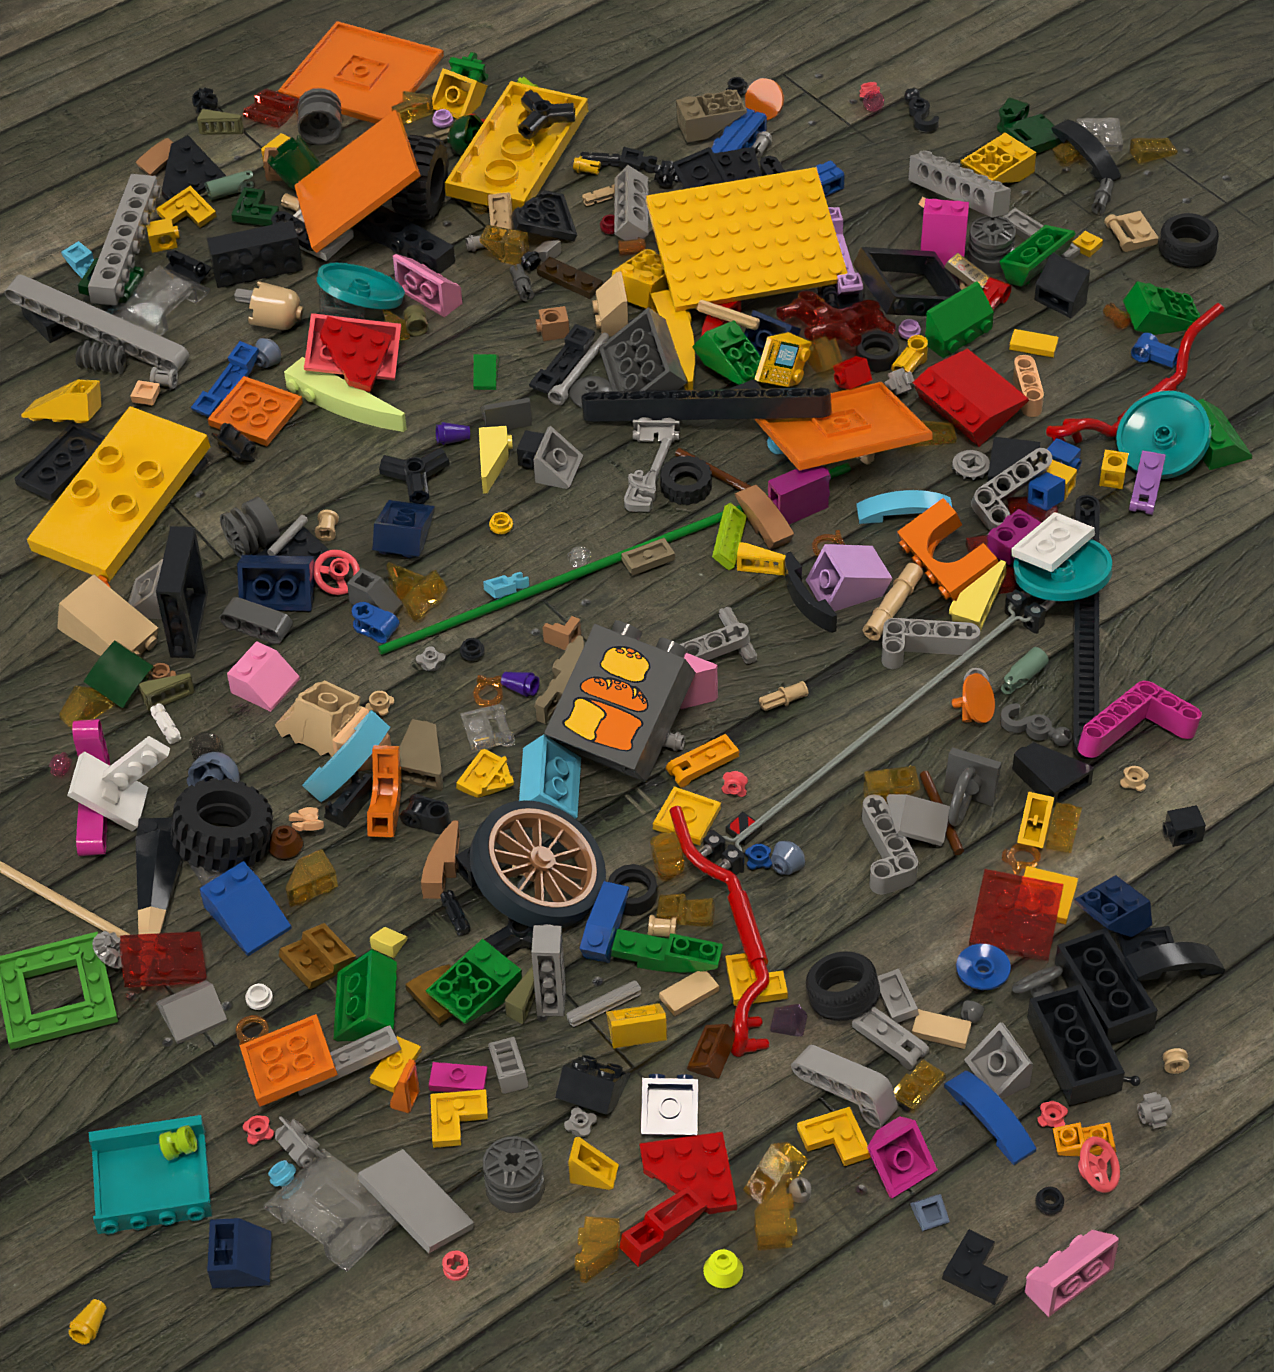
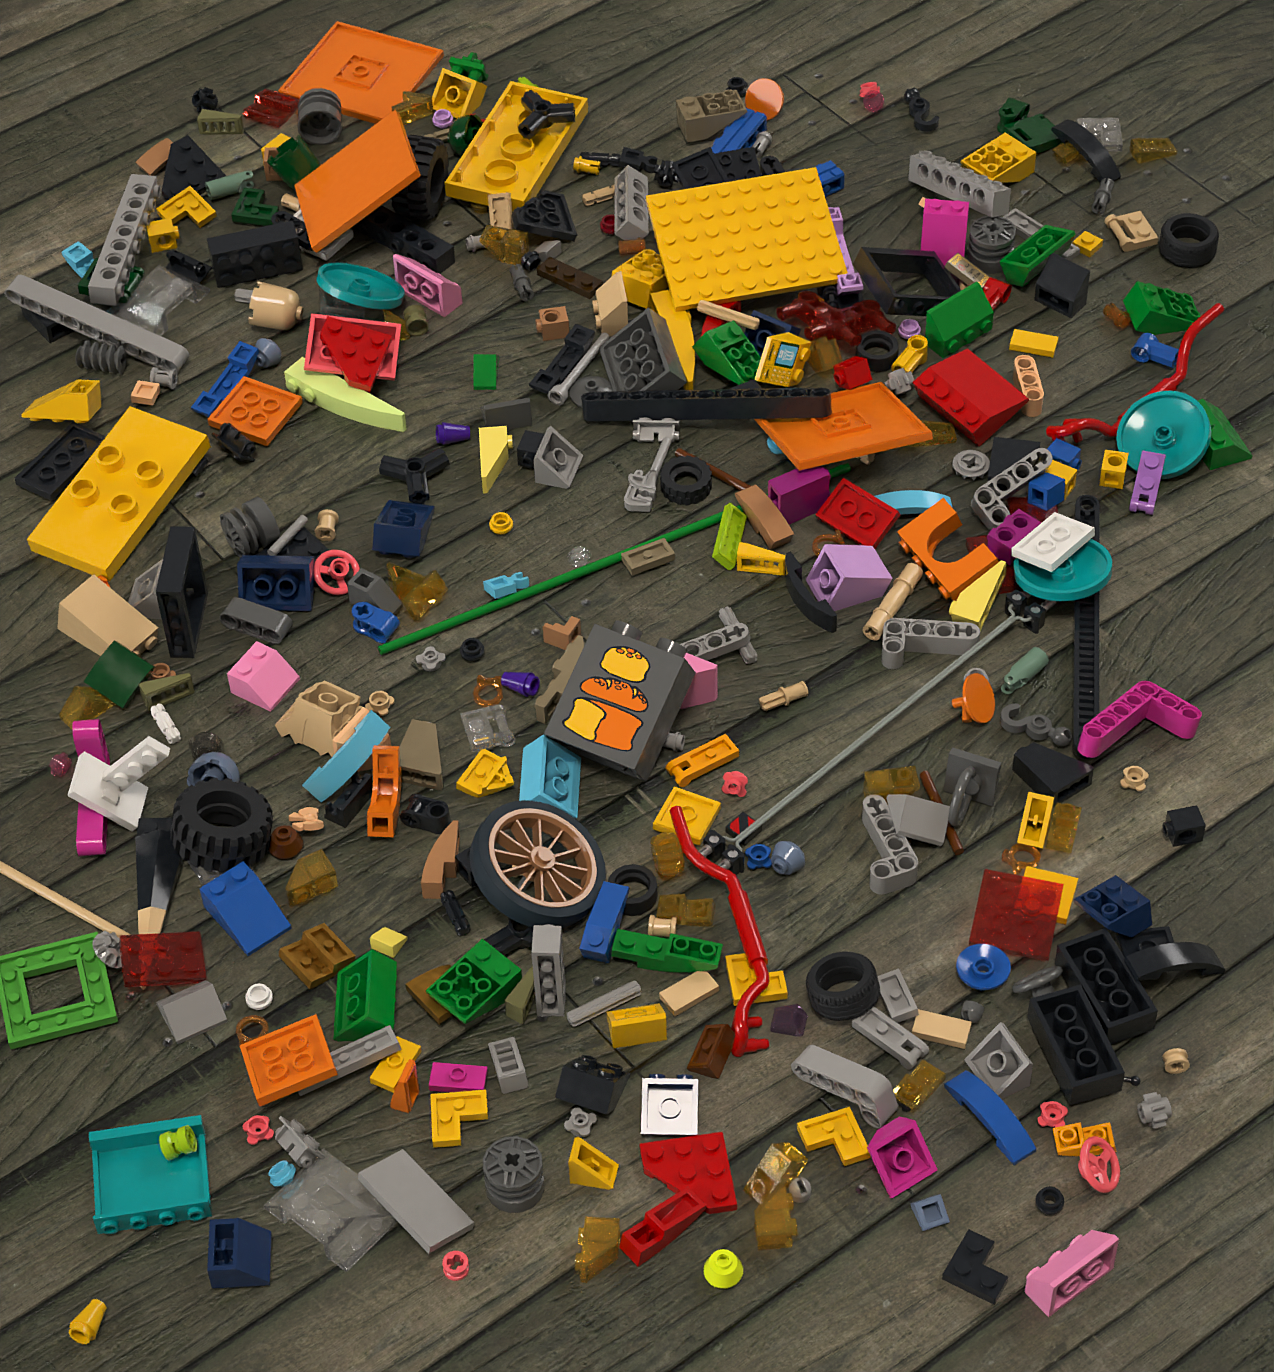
(857, 514): none -> red plate

